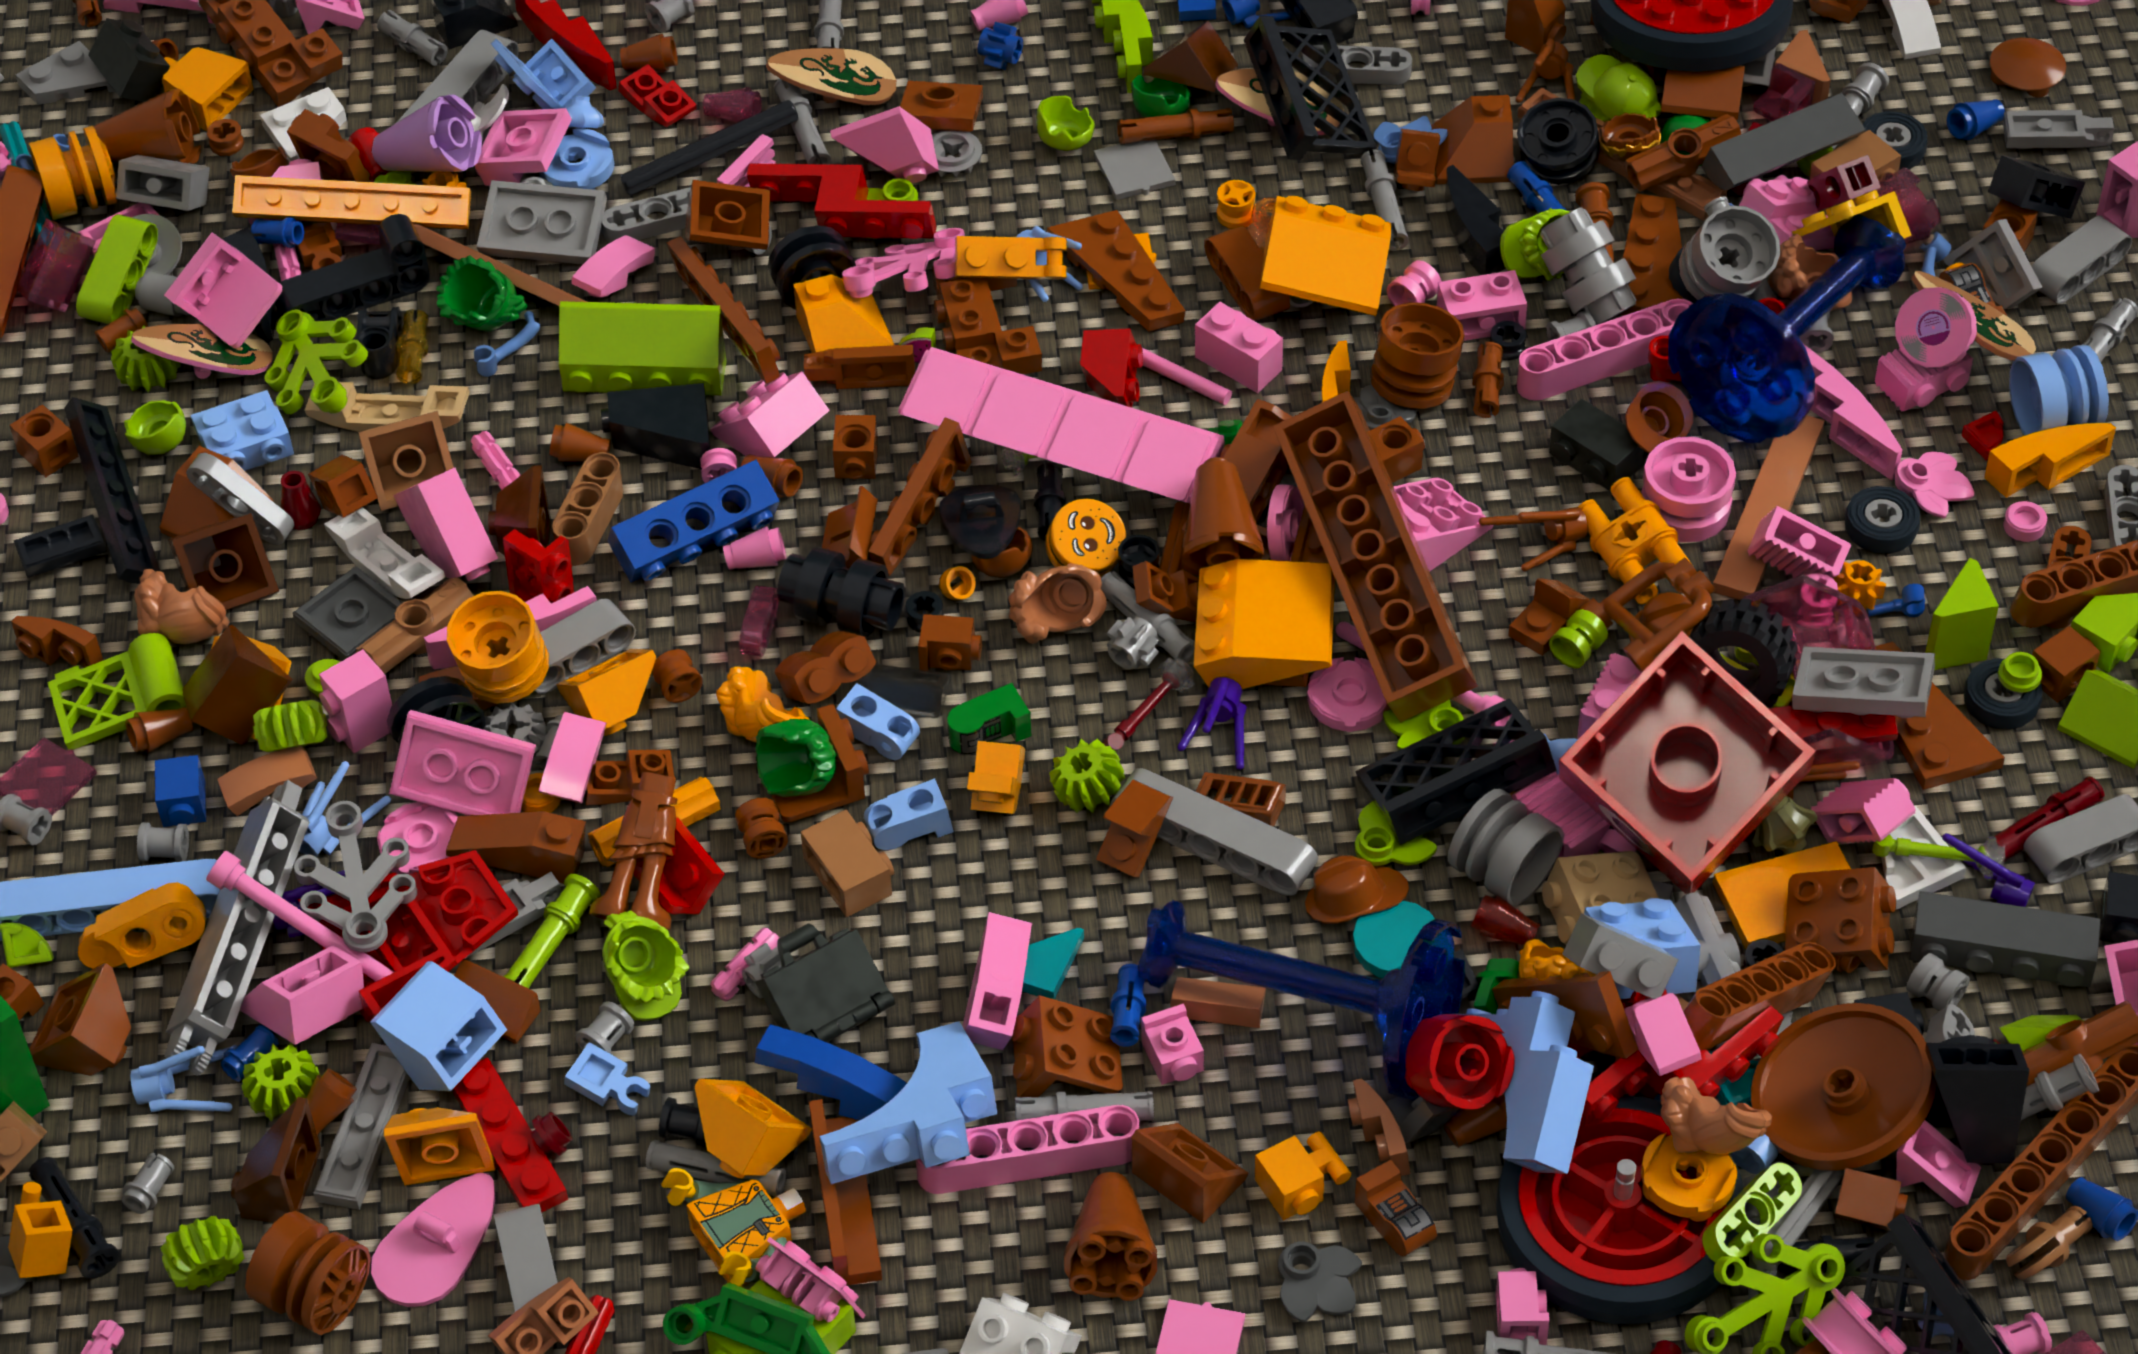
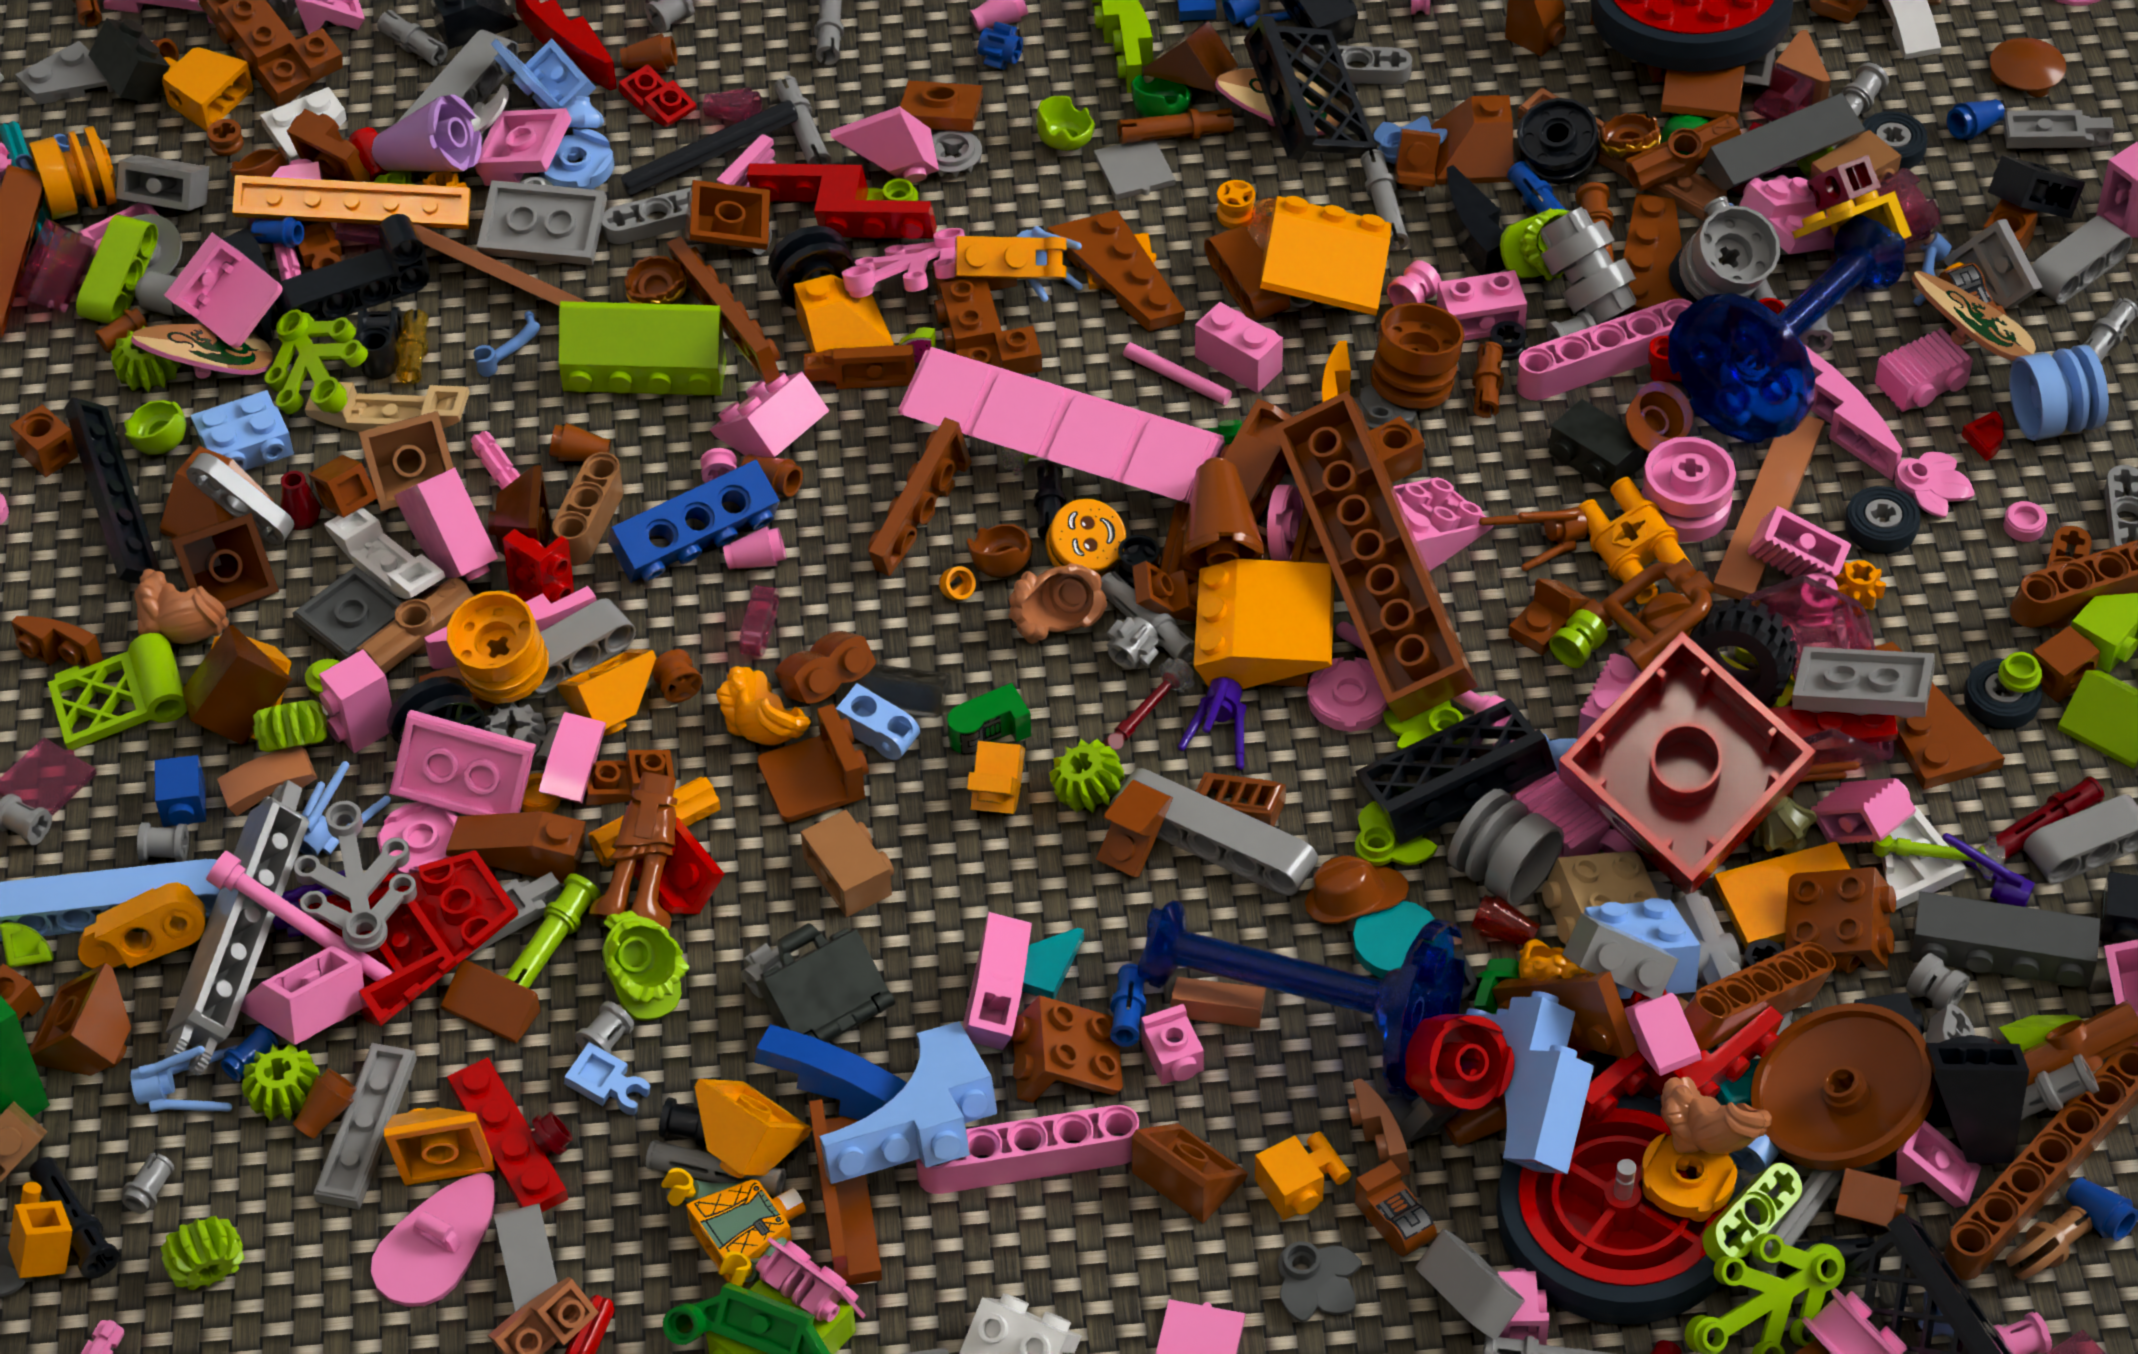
(60, 546): black plate -> none
(154, 128): dark orange cone -> none
(155, 728): dark orange cone -> none
(278, 1167): reddish brown slope -> none
(307, 1272): dark orange wheel -> none
(438, 1028): light blue slope -> none
(478, 295): green hair -> none
(610, 266): bright pink slope -> none
(655, 281): none -> dark orange hair
(660, 422): black slope -> none
(726, 983): bright pink axle -> none
(761, 828): dark orange wheel -> none
(794, 758): green hair -> none
(836, 74): shield -> none
(850, 528): dark orange piece -> none
(855, 446): dark orange brick -> none
(856, 595): black piece -> none
(908, 816): light blue leg -> none
(922, 601): black bush -> none
(948, 643): dark orange brick -> none
(981, 518): black shield -> none
(1036, 1107): light grey pin -> none
(1110, 1243): dark orange cone -> none
(1111, 363): red slope -> none
(1469, 1284): none -> light grey beam
(1550, 64): dark orange plant -> none
(1616, 88): lime hair -> none
(1799, 268): nougat hair -> none
(1911, 604): blue hand -> none
(1935, 327): bright pink tile -> none
(1963, 620): lime slope -> none
(2048, 456): light orange slope -> none

